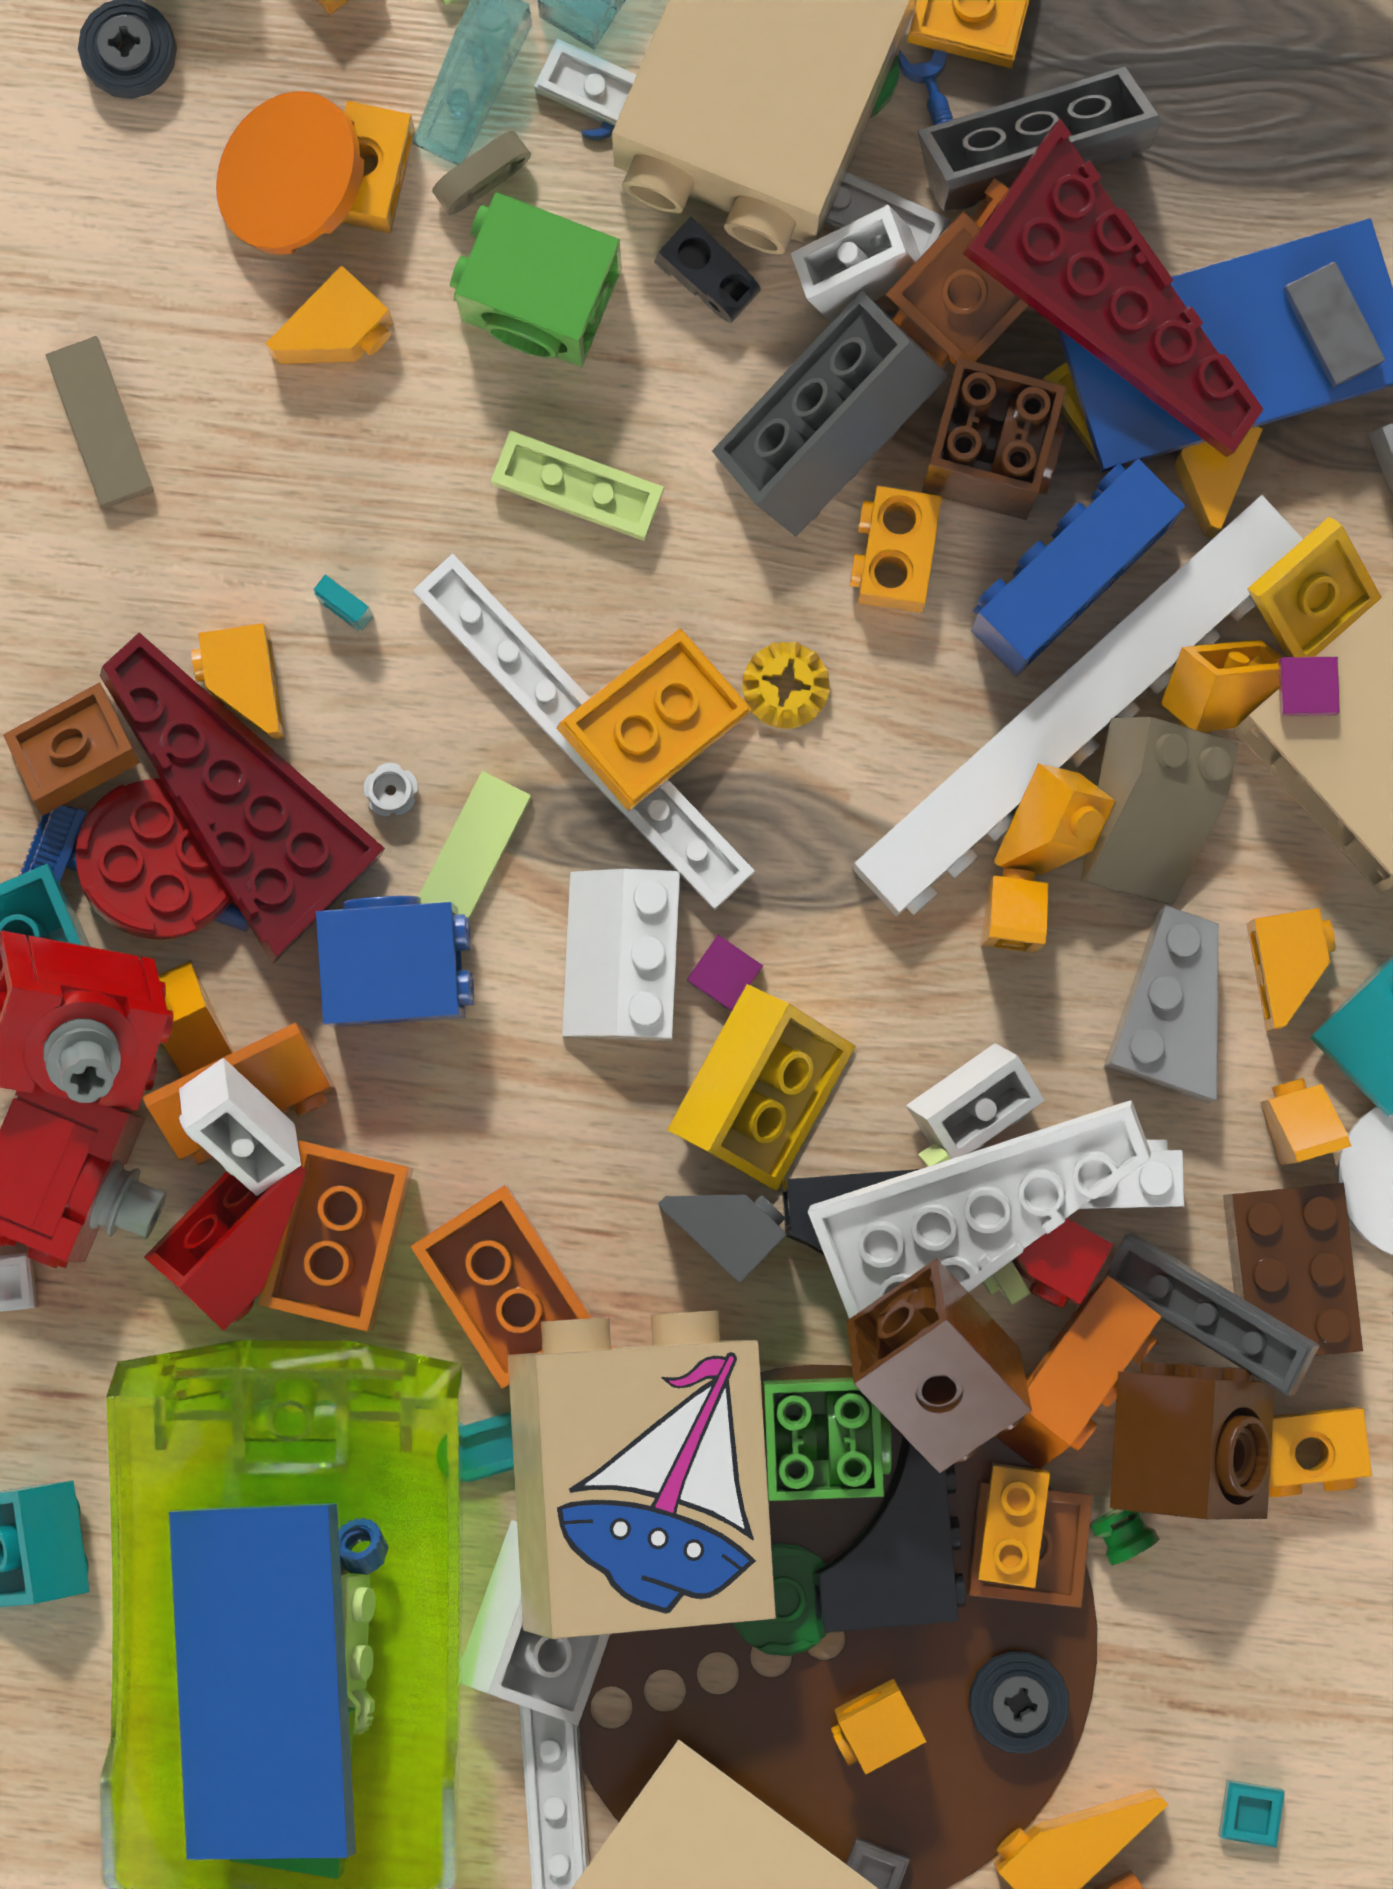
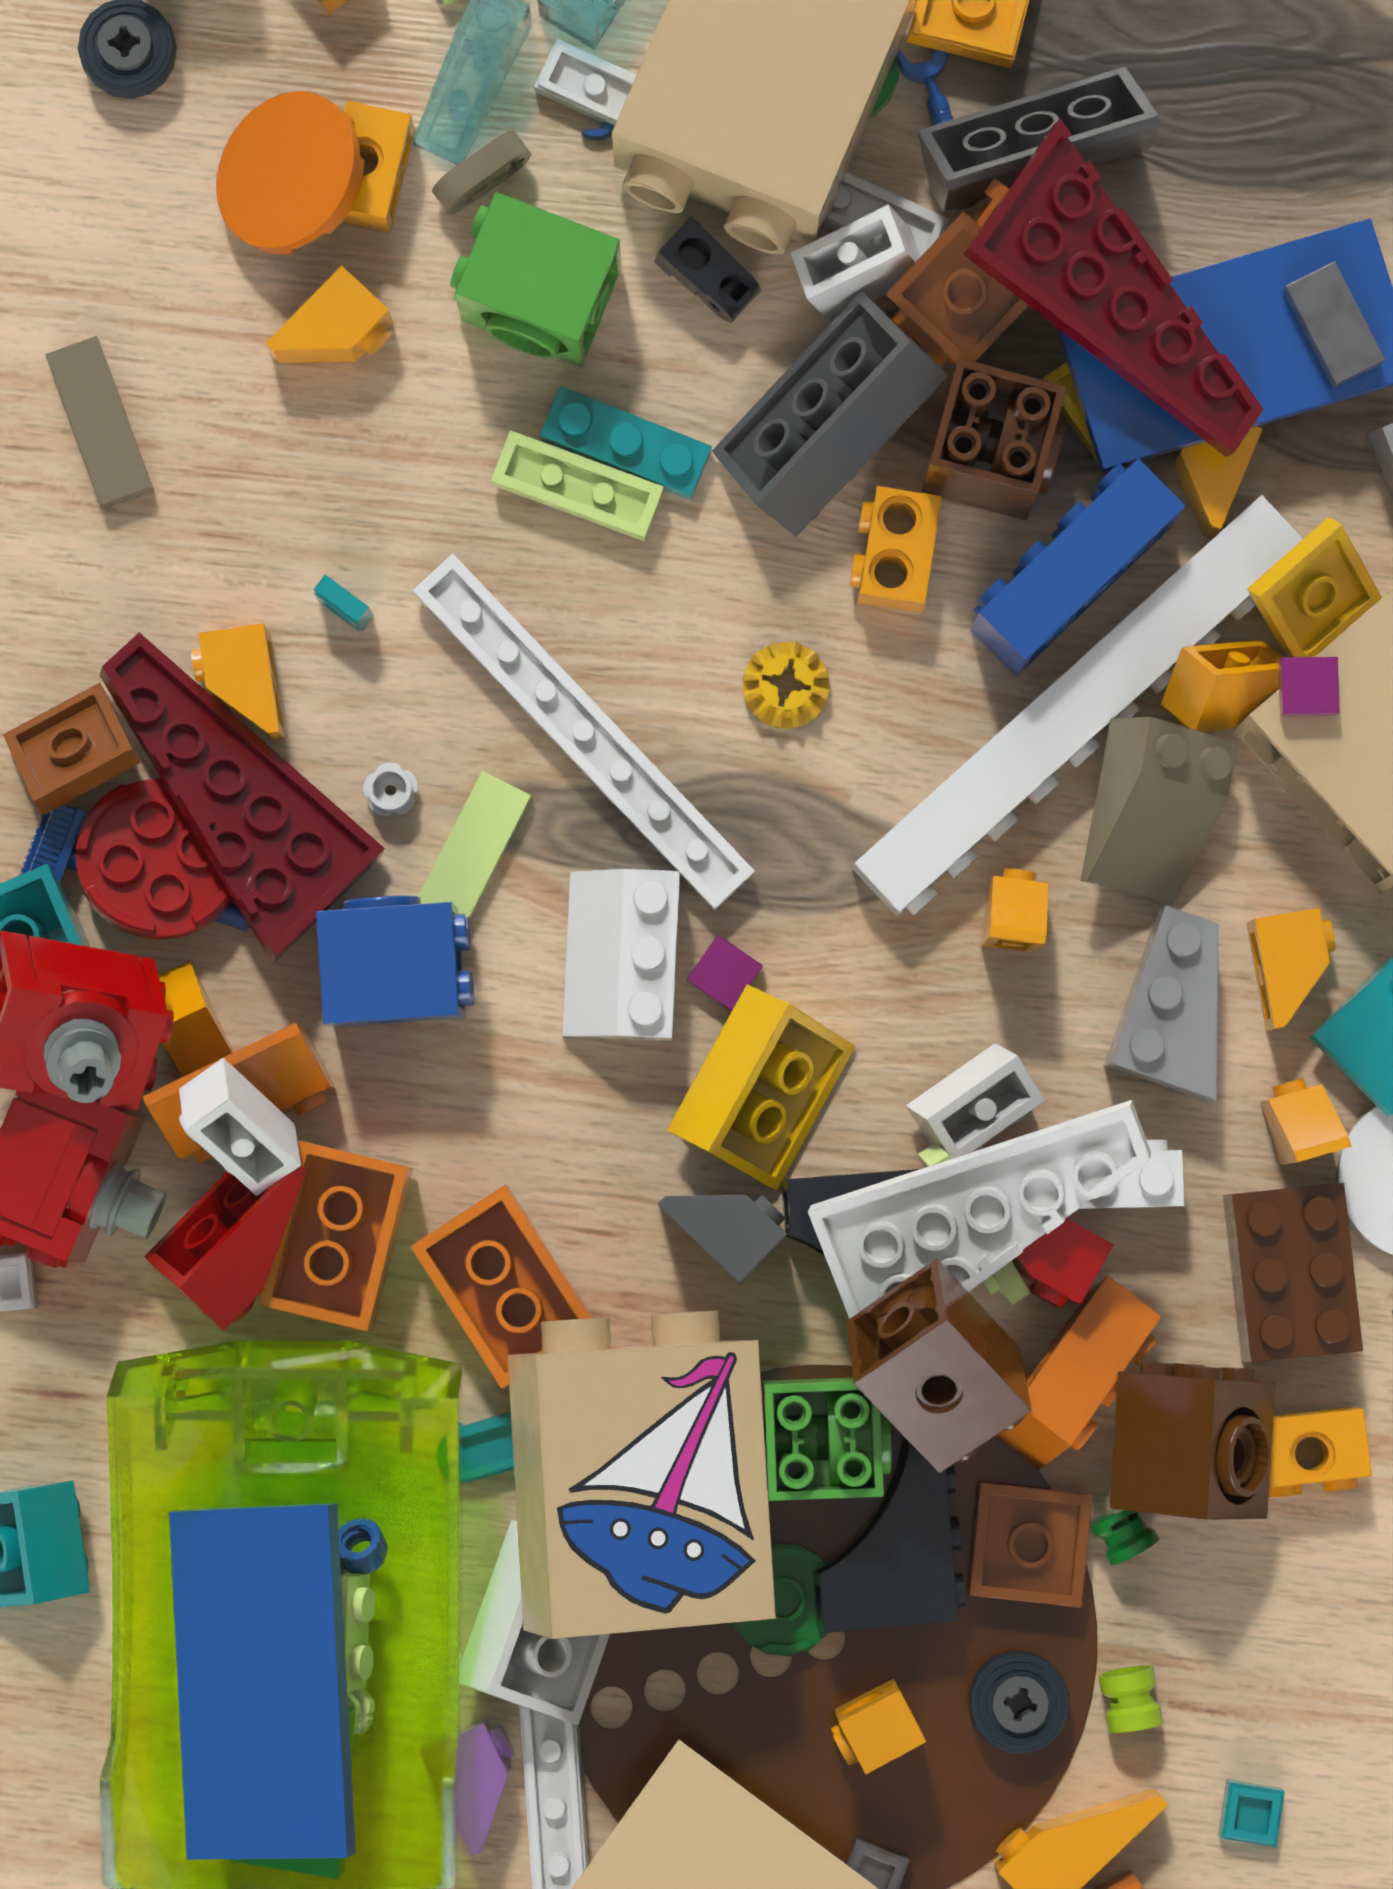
(481, 1780): none -> medium lavender slope
(625, 442): none -> teal plate
(654, 719): light orange tile -> none
(1013, 1525): light orange brick -> none
(1054, 821): light orange slope -> none
(1131, 1702): none -> lime wheel
(1213, 1315): dark grey tile -> none

